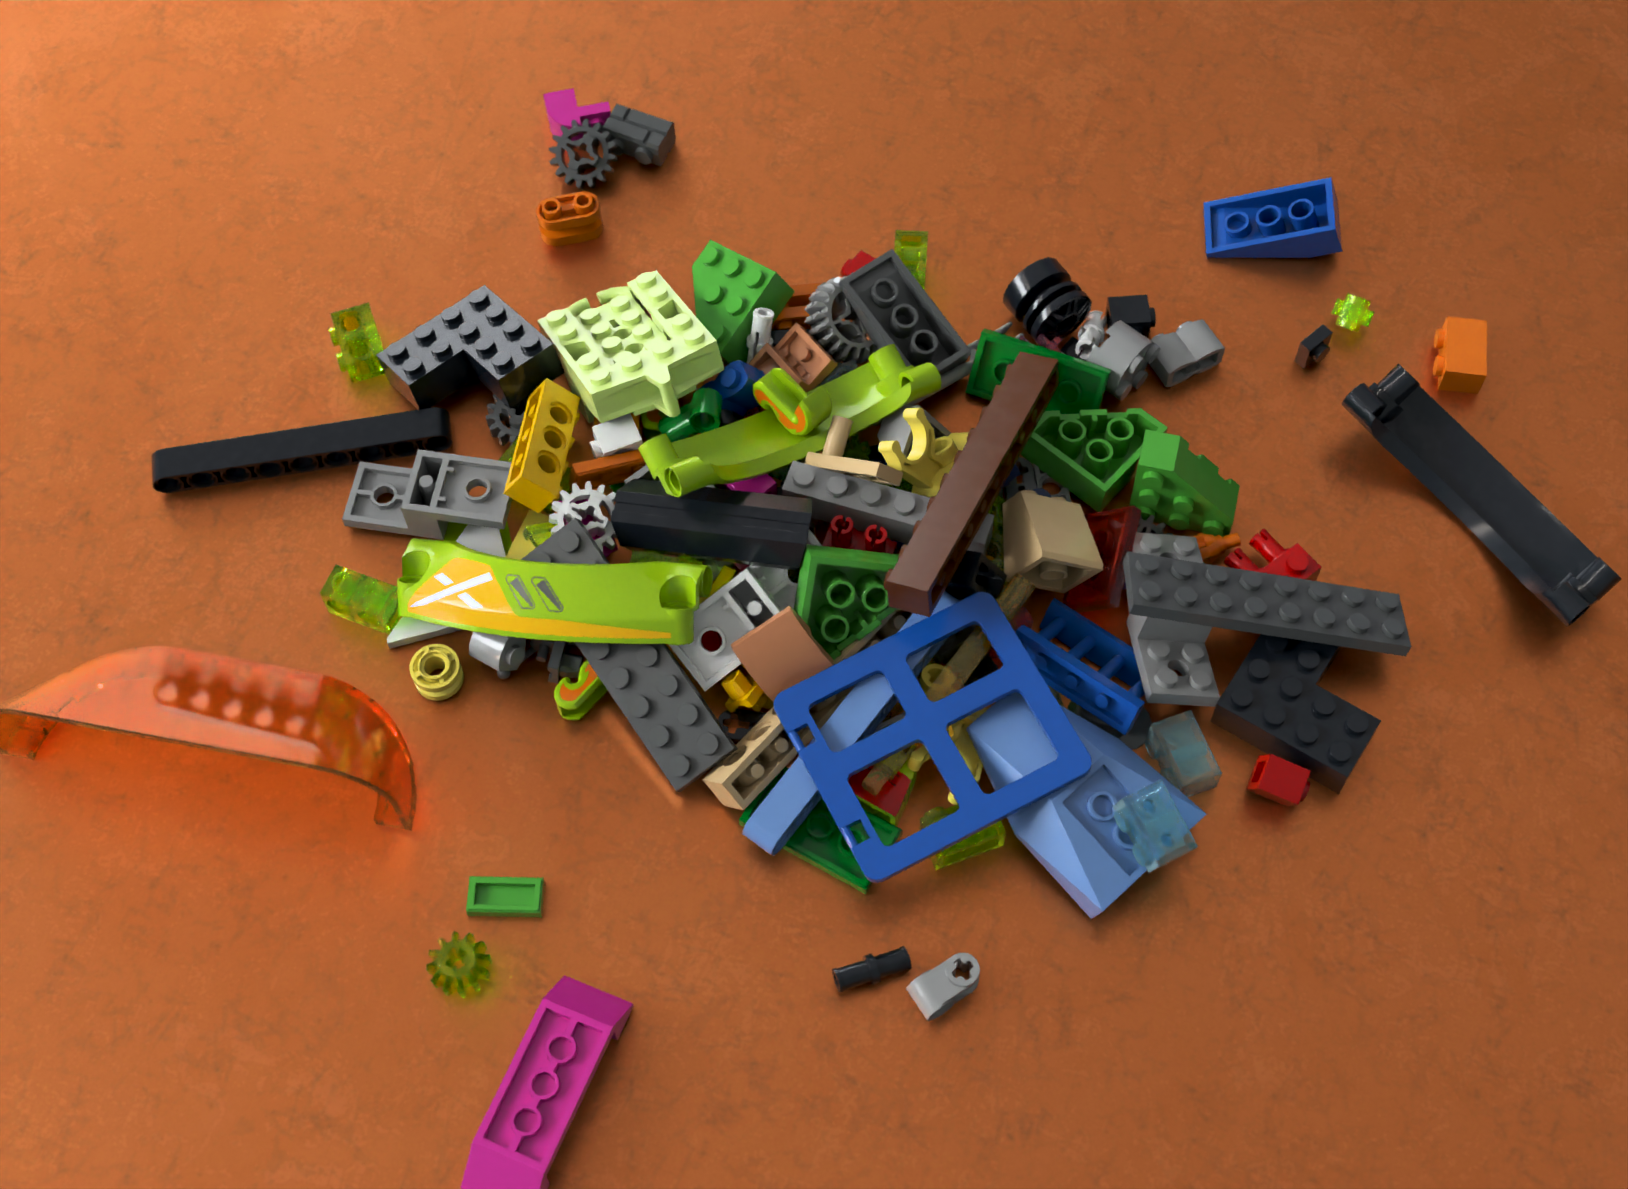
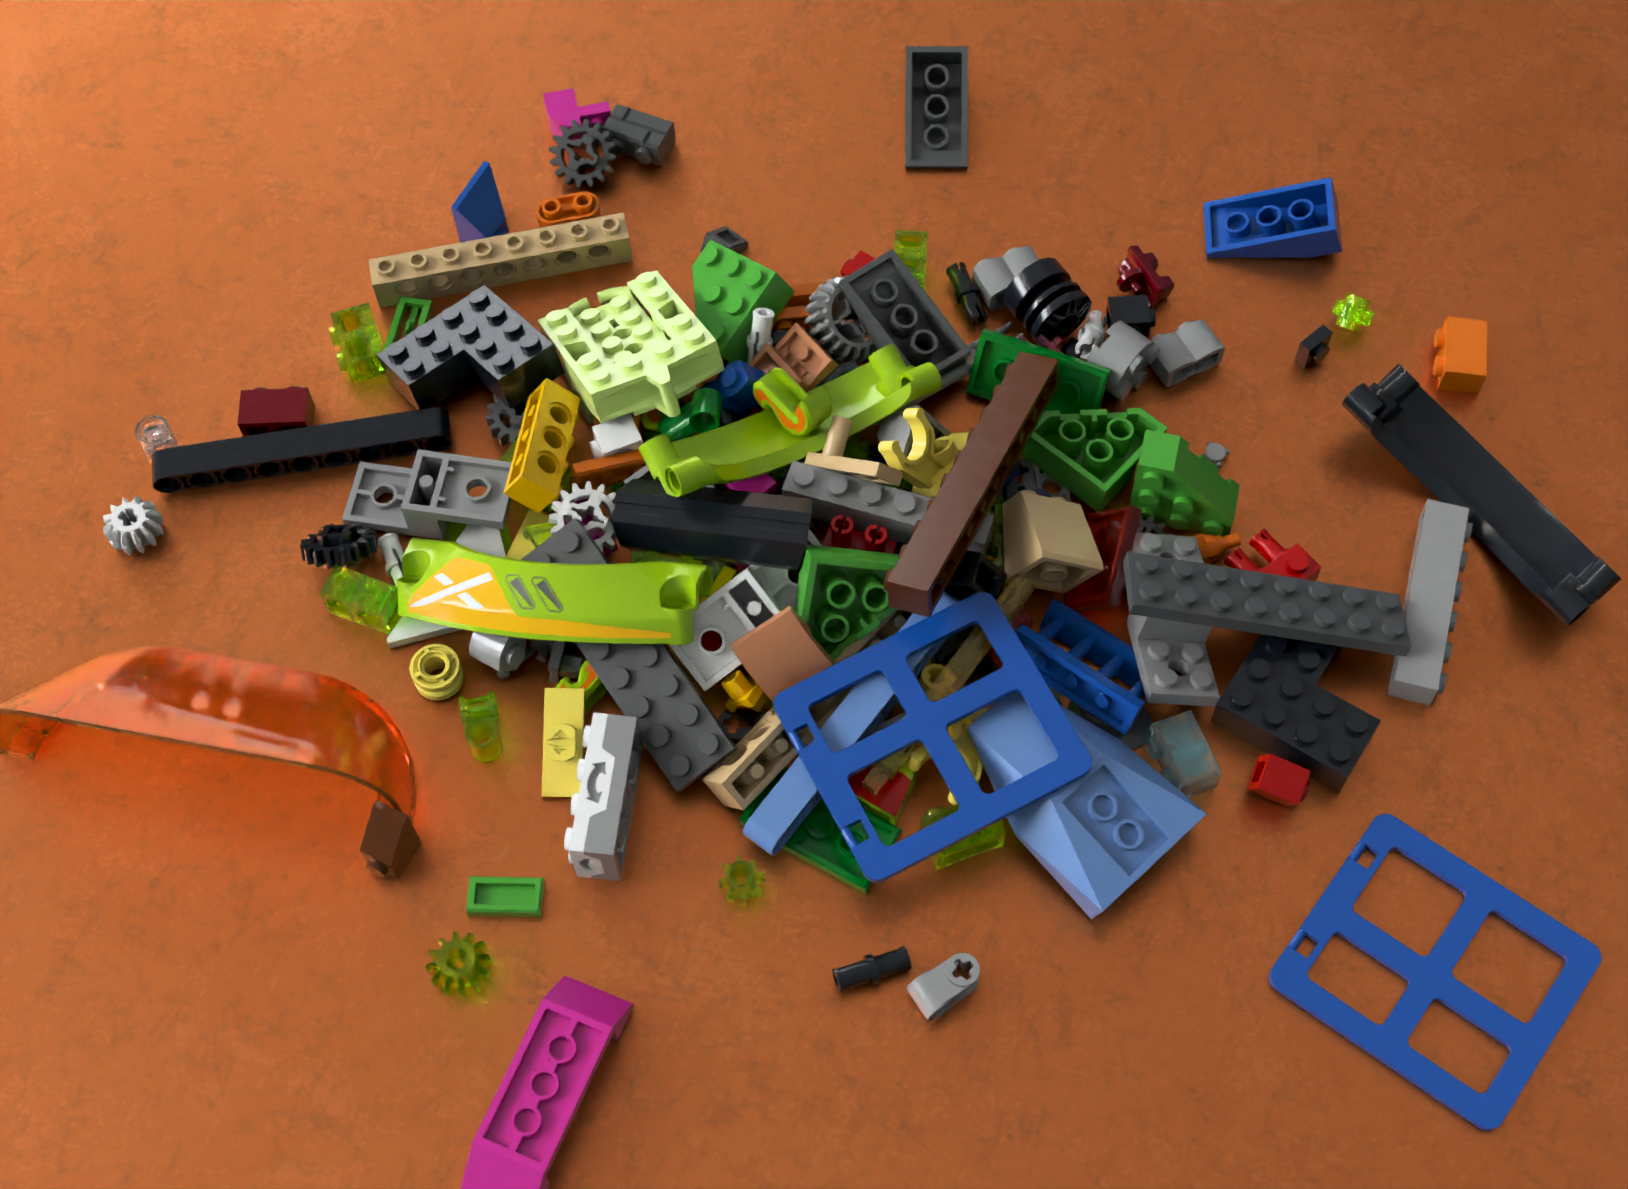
(133, 525): none -> white gear
(154, 434): none -> clear wheel
(274, 410): none -> dark red brick
(338, 545): none -> black gear
(388, 841): none -> reddish brown slope
(392, 553): none -> white pin
(400, 314): none -> bright green tile
(479, 208): none -> blue slope
(481, 720): none -> clear neon green piece
(501, 259): none -> tan brick
(562, 740): none -> light yellow piece
(604, 797): none -> piece
(726, 238): none -> dark grey slope
(739, 869): none -> clear neon green gear
(936, 107): none -> dark grey slope
(967, 294): none -> black pin
(996, 273): none -> light grey brick
(1141, 278): none -> dark red hips
(1154, 826): clear light blue brick -> none
(1216, 453): none -> light grey piece
(1430, 600): none -> light grey brick
(1431, 976): none -> blue window

